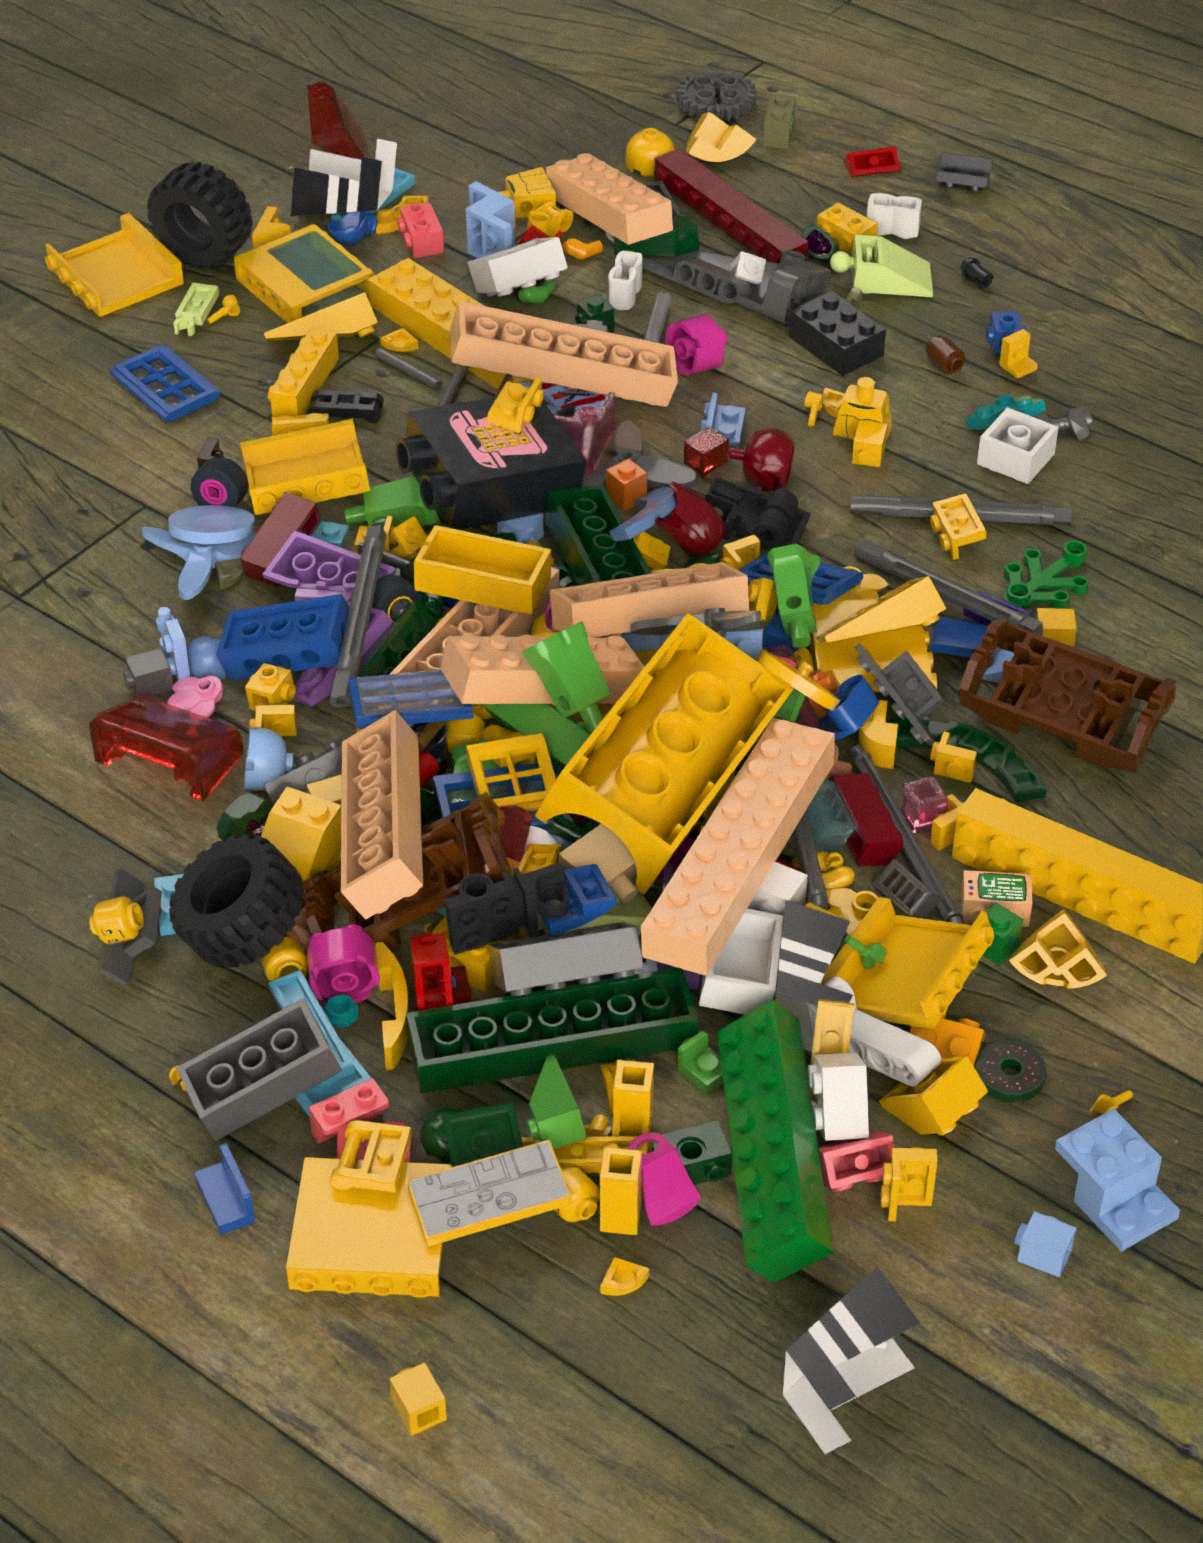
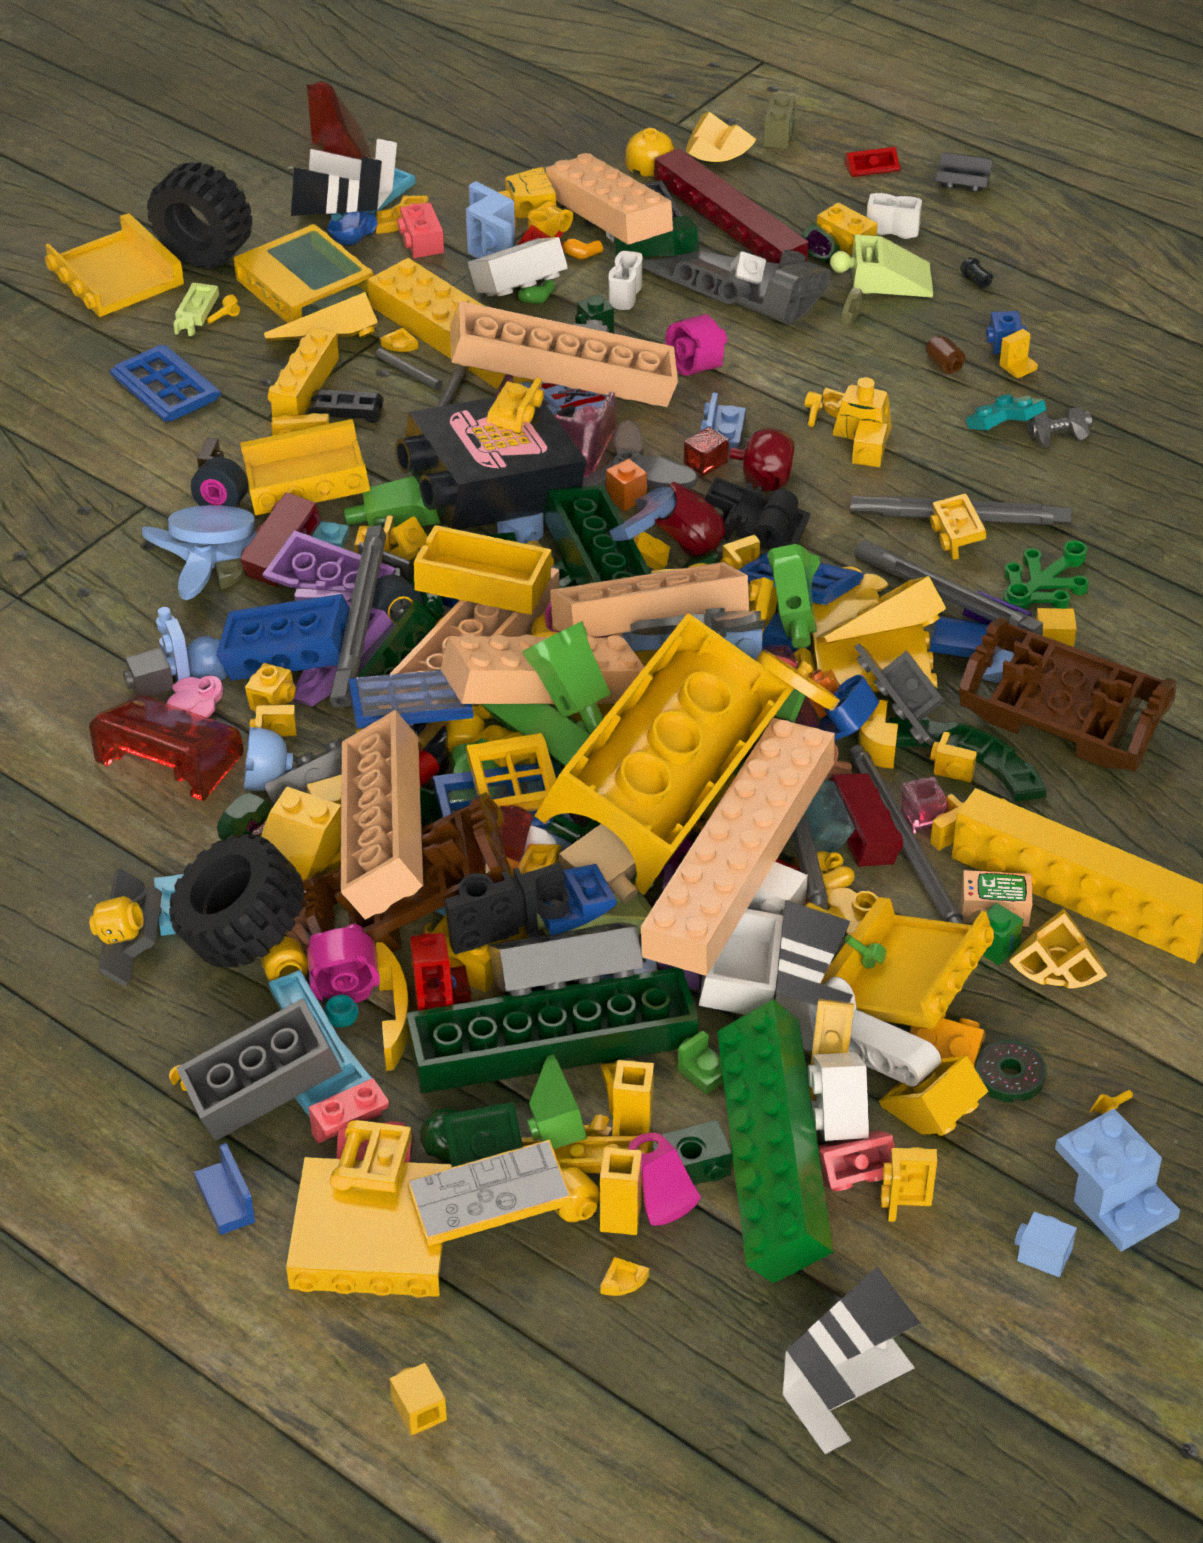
(269, 228): yellow slope -> none
(658, 317): light grey axle -> none
(734, 94): dark grey gear -> none
(837, 333): black brick -> none
(925, 902): dark grey slope -> none
(1017, 445): white brick -> none

